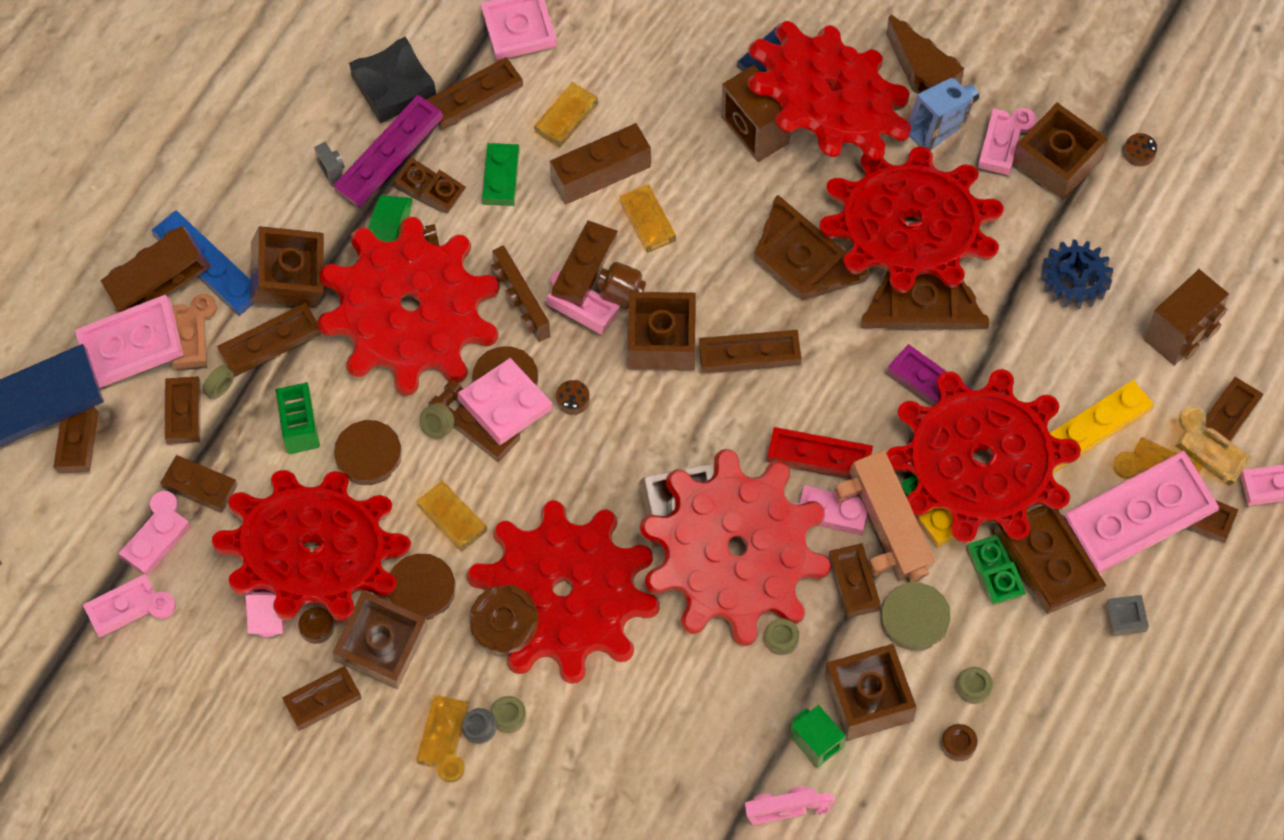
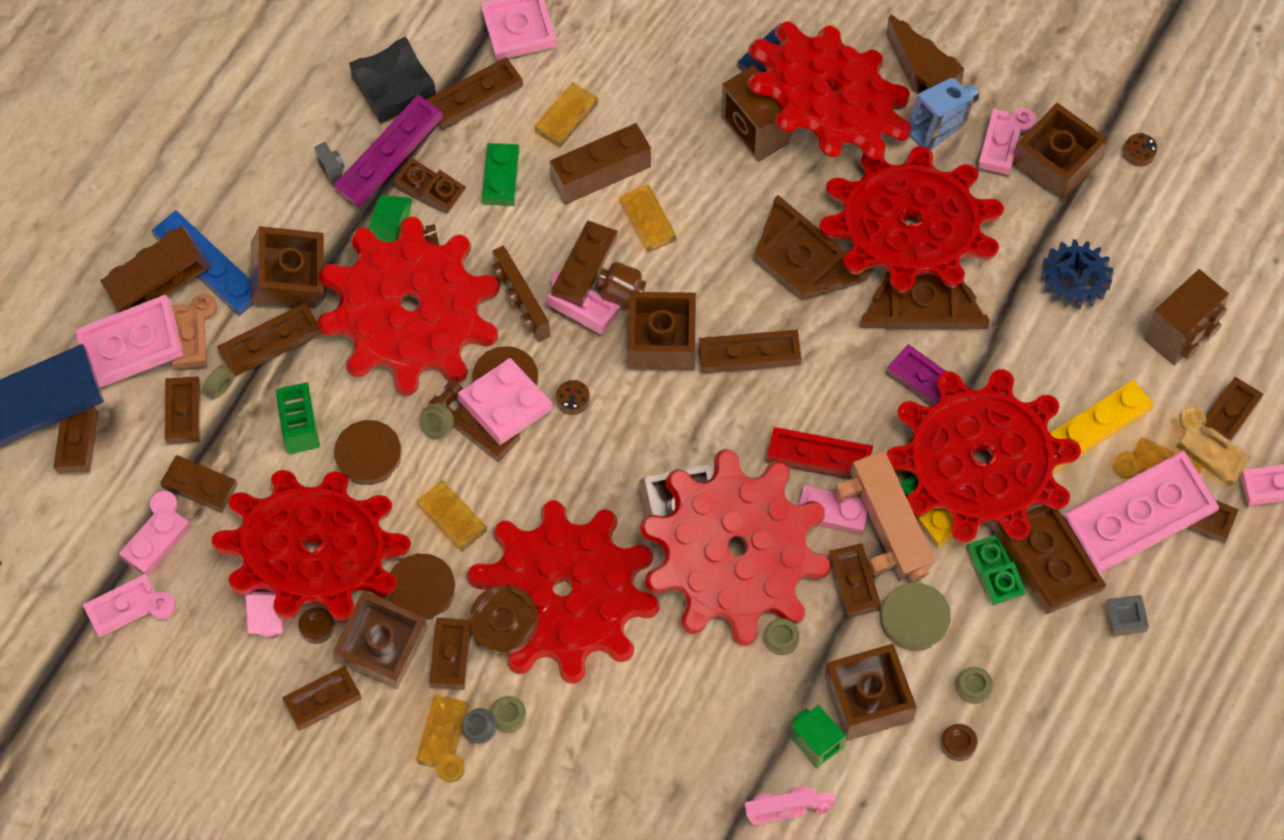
(450, 653): none -> reddish brown plate

